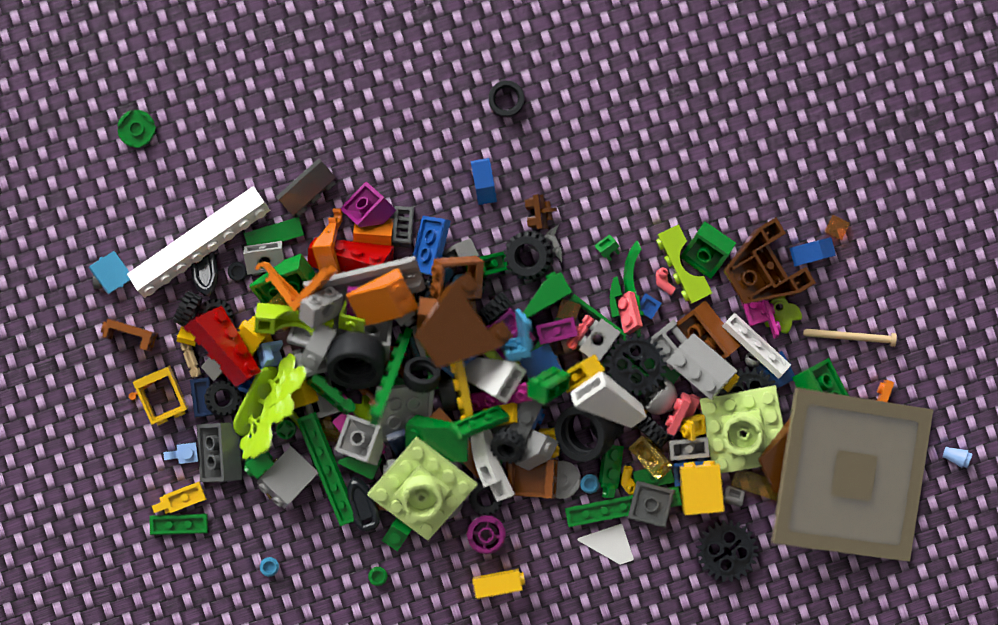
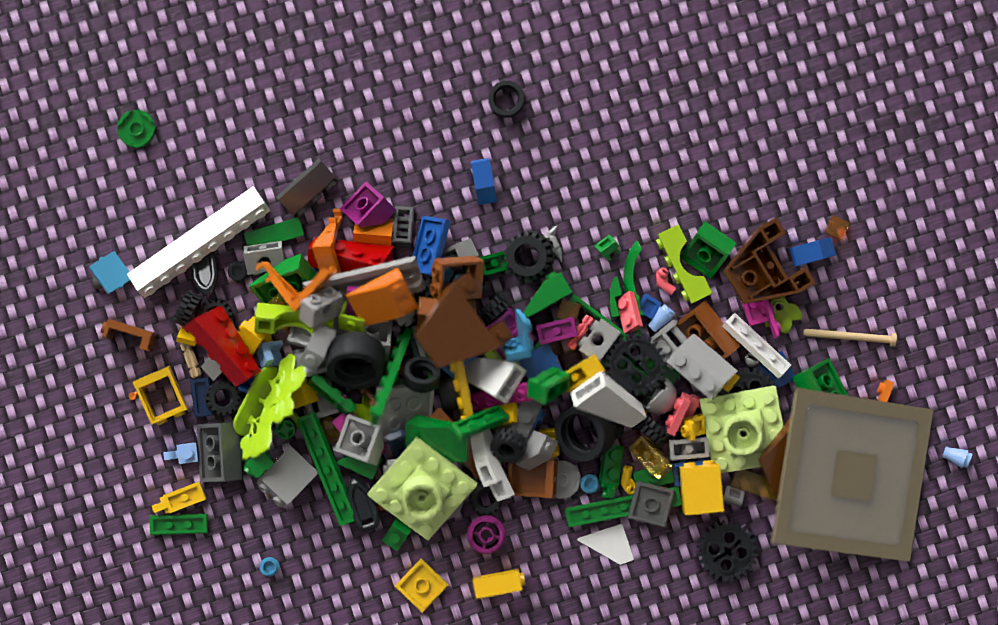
(377, 576): green plate -> none
(421, 585): none -> yellow tile
(542, 212): reddish brown hips -> none
(661, 318): none -> light blue cone

